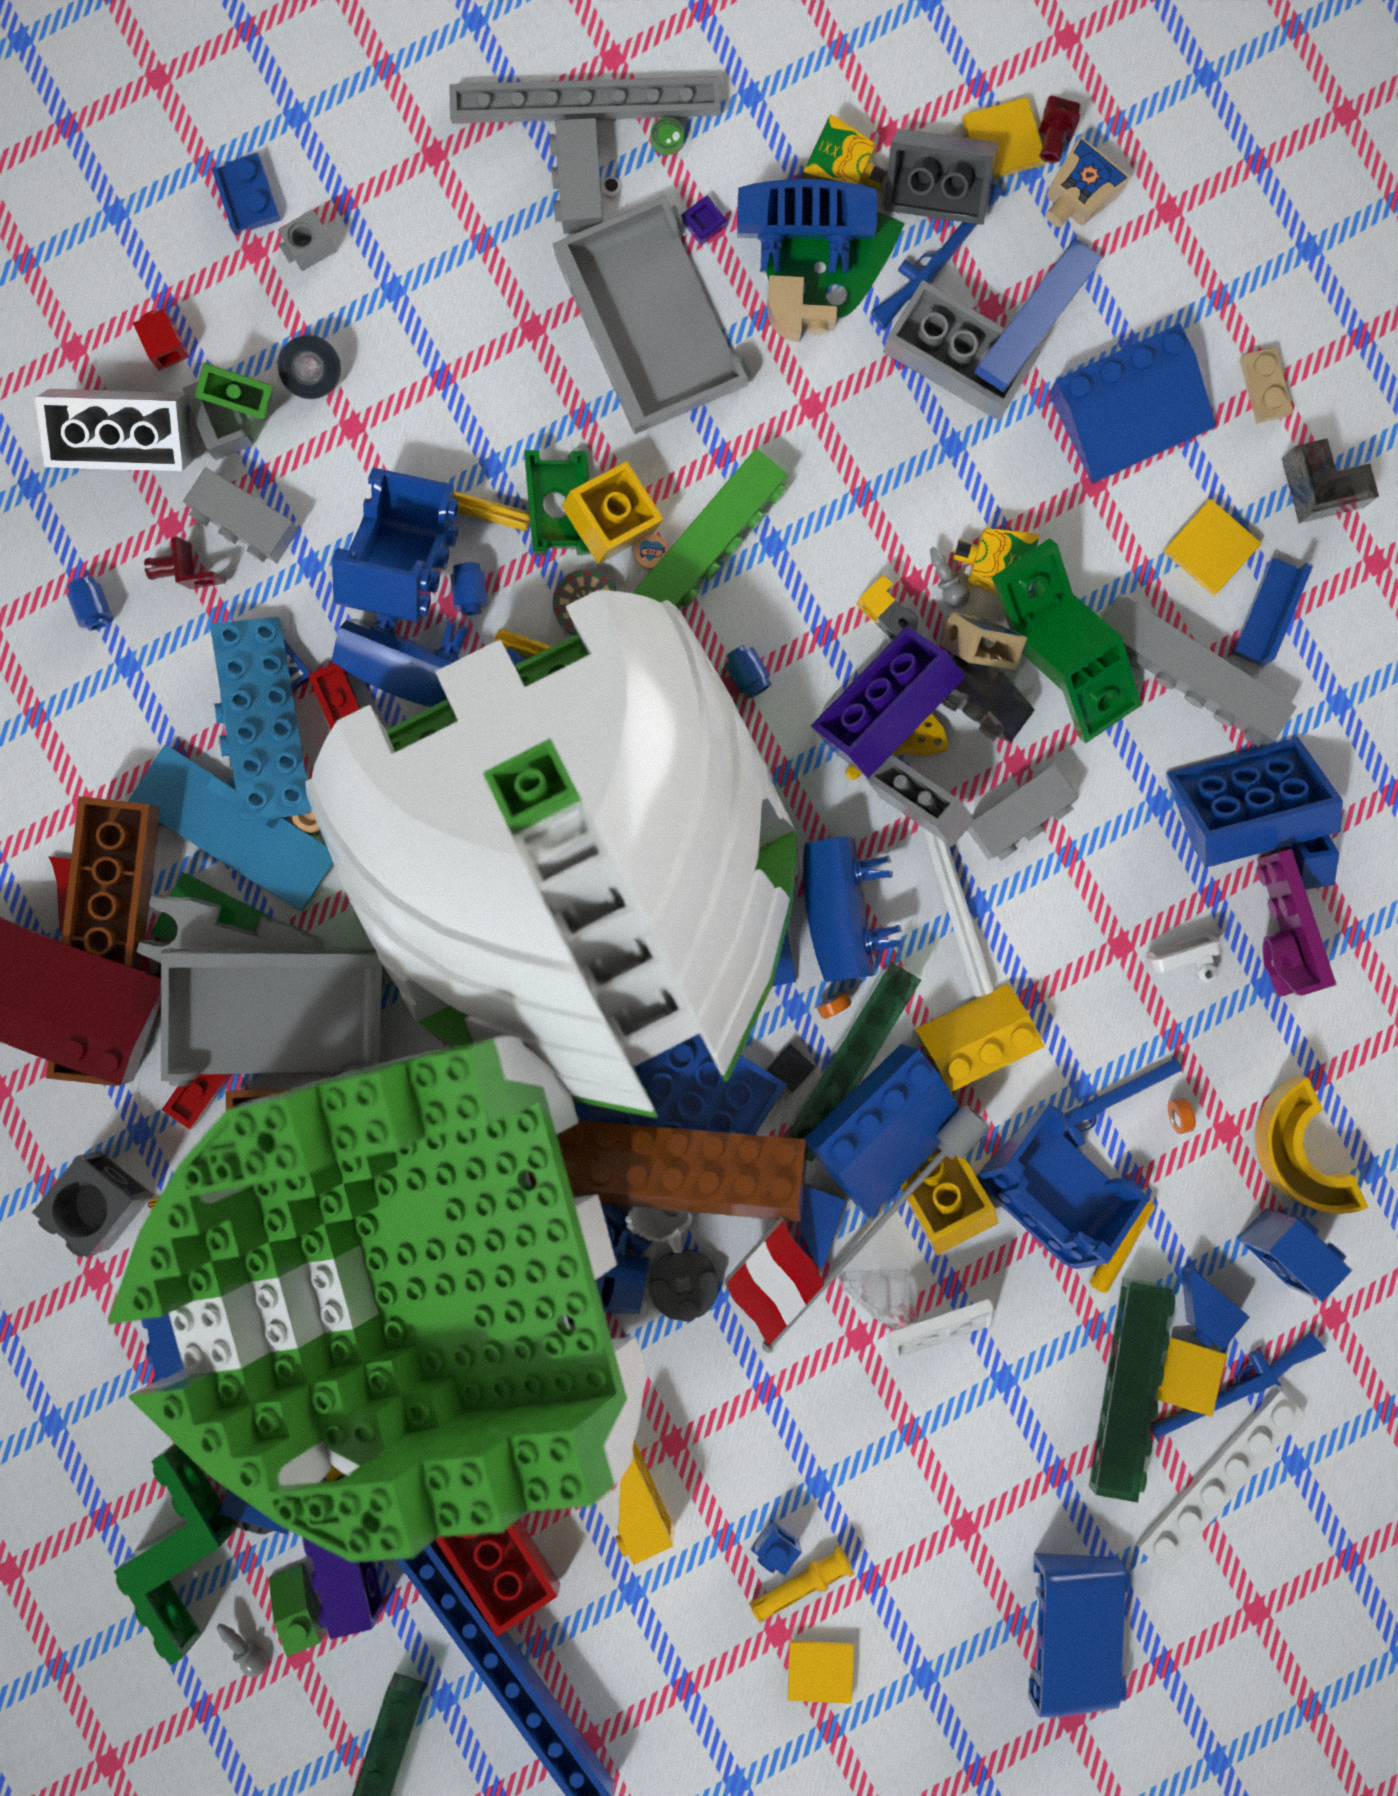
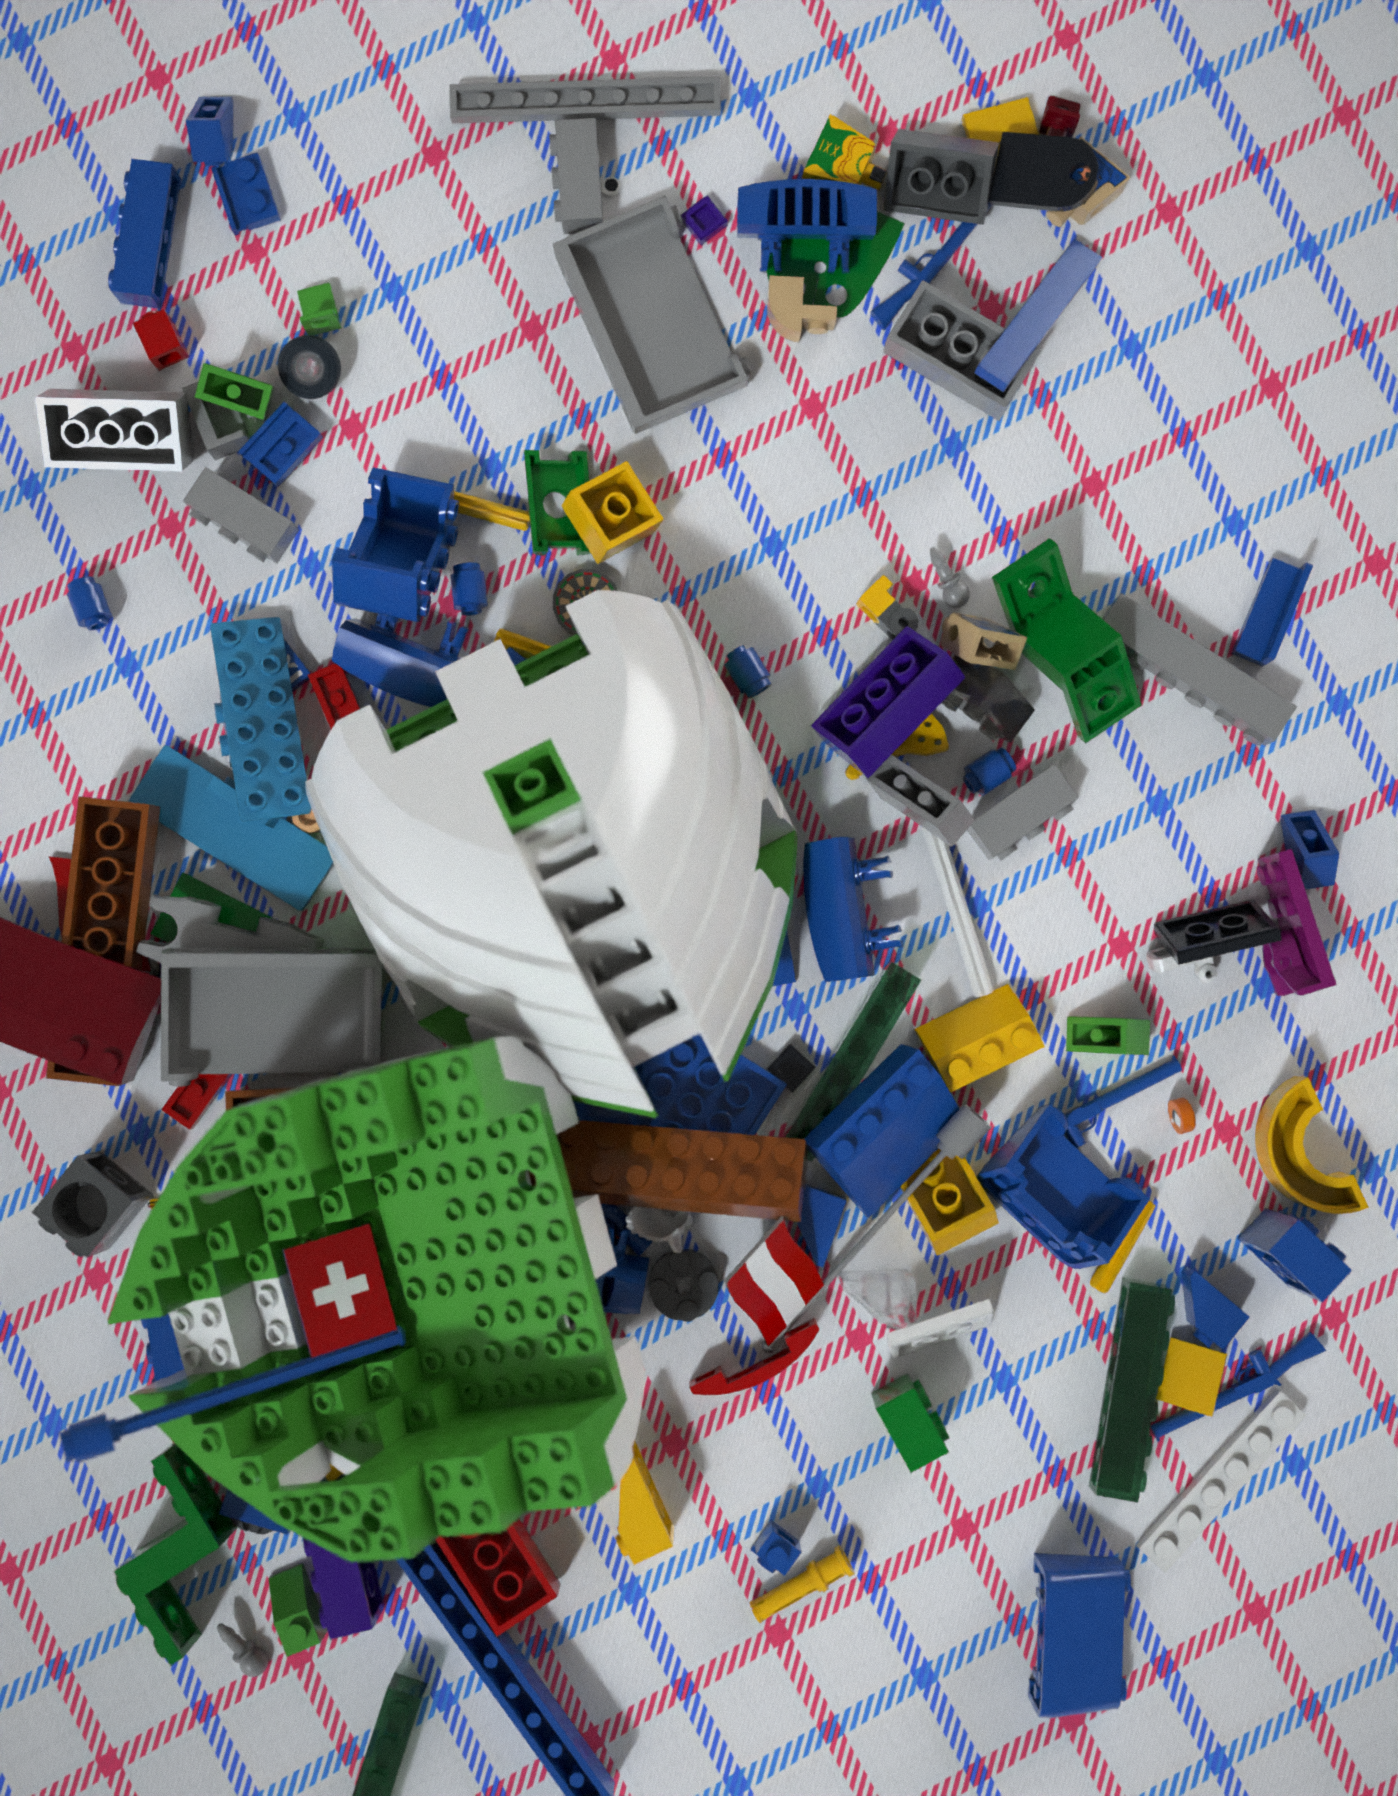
(145, 233): none -> blue brick
(181, 566): dark red bracket -> none
(211, 130): none -> blue slope
(280, 444): none -> blue plate
(306, 227): light grey brick -> none
(318, 309): none -> bright green bracket
(342, 1317): none -> flag
(649, 551): light nougat tile -> none
(667, 136): bright green tile -> none
(715, 532): bright green brick -> none
(716, 1383): none -> red slope
(820, 1671): yellow piece -> none
(834, 1004): orange tile -> none
(914, 1430): none -> green brick
(989, 771): none -> blue brick
(993, 553): torso -> none
(1038, 172): none -> black tile
(1108, 1035): none -> bright green slope
(1134, 403): blue slope -> none
(1212, 547): yellow tile -> none
(1217, 931): none -> black tile
(1255, 802): blue slope -> none
(1266, 385): tan plate -> none
(1322, 490): clear smoke brick -> none

